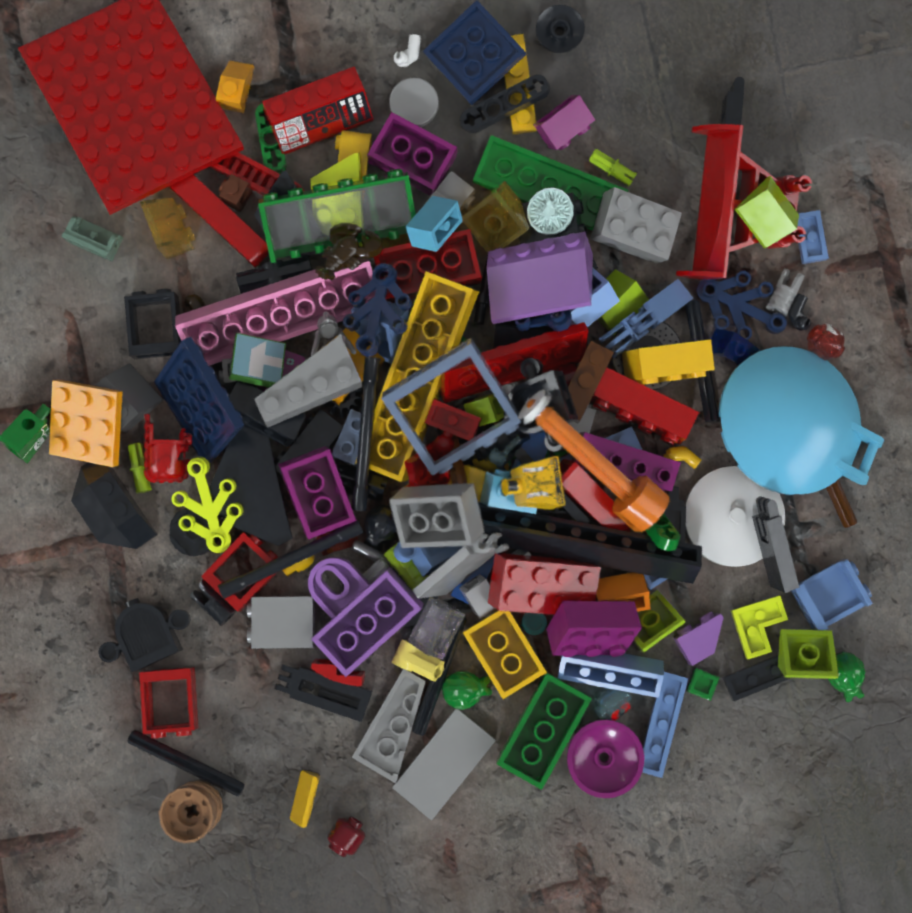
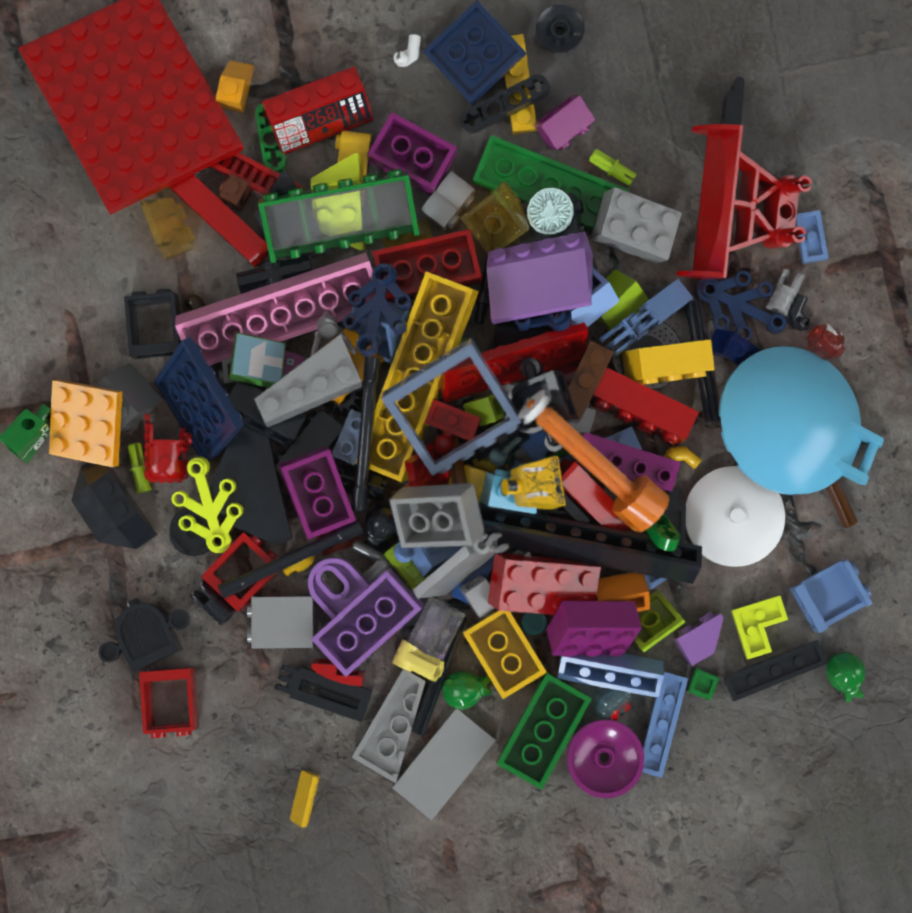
(92, 238): sand green hinge -> none
(177, 814): medium nougat wheel -> none
(185, 763): black axle -> none
(346, 249): dark brown animal -> none
(346, 836): dark red head -> none
(414, 101): light grey tile -> none
(434, 223): medium azure brick -> none
(768, 213): lime slope -> none
(774, 546): hinge -> none
(807, 654): lime slope -> none

